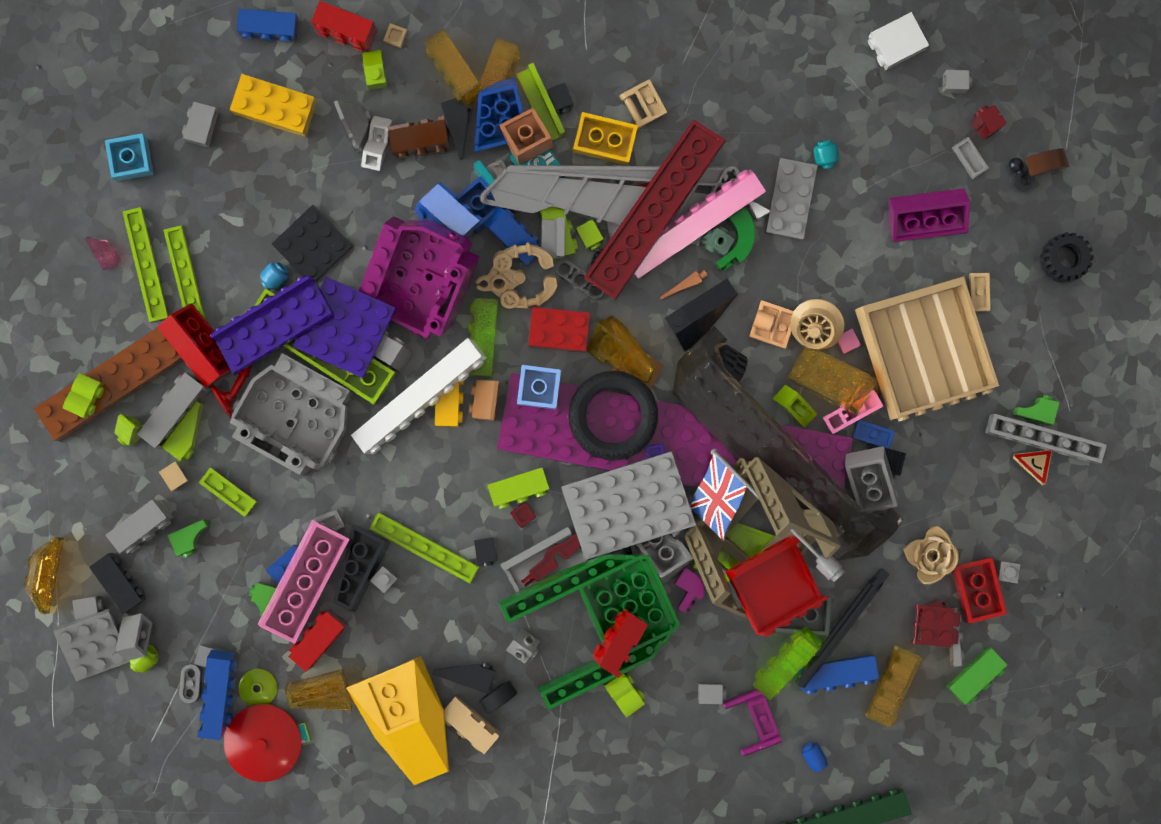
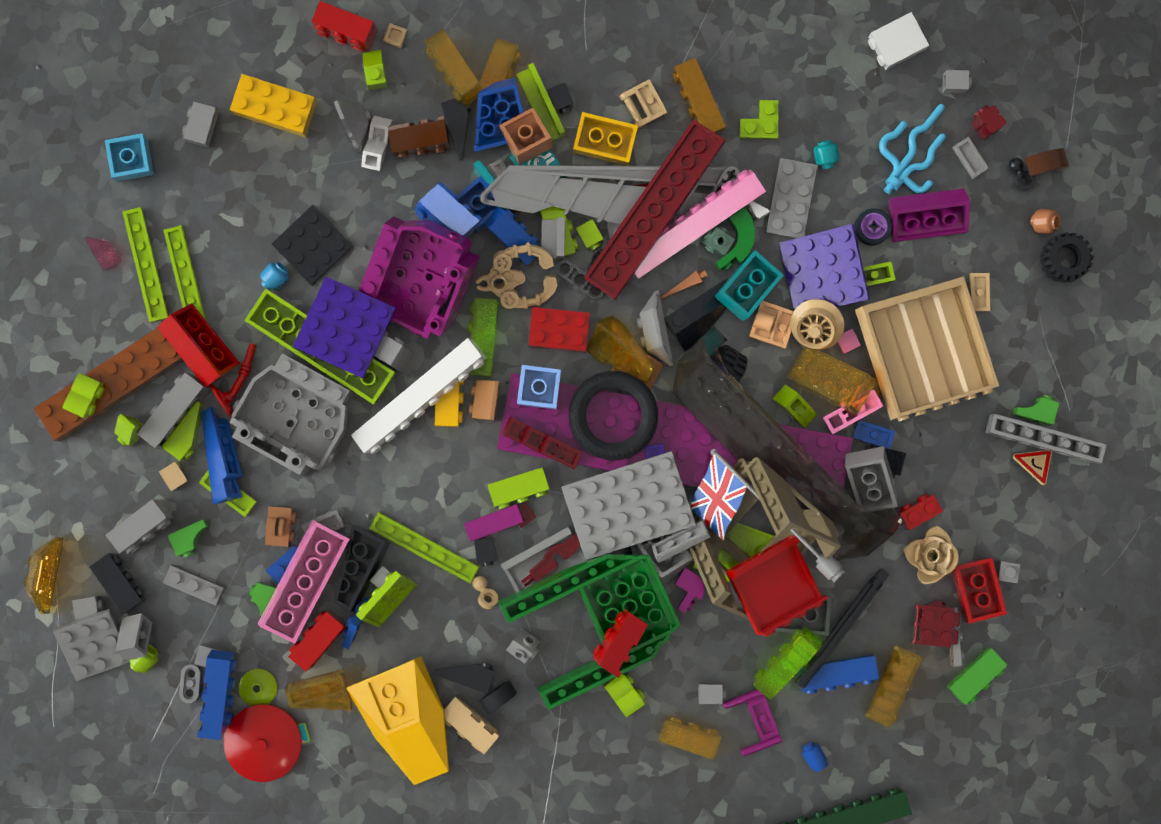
(193, 585): none -> light grey plate
(221, 457): none -> blue wedge
(267, 25): blue brick -> none
(272, 323): dark purple bracket -> none
(280, 526): none -> medium nougat brick
(353, 625): none -> blue plate
(386, 599): none -> lime plate
(480, 584): none -> tan plate
(494, 522): none -> magenta tile
(542, 443): none -> dark red slope
(654, 330): none -> light grey wedge
(680, 541): none -> light grey tile
(689, 737): none -> clear yellow brick
(698, 95): none -> pearl gold brick
(748, 285): none -> teal brick
(766, 126): none -> lime plate
(825, 267): none -> plate
(866, 234): none -> wheel
(879, 274): none -> lime brick
(900, 169): none -> medium azure plant
(919, 512): none -> red brick
(1045, 221): none -> nougat head

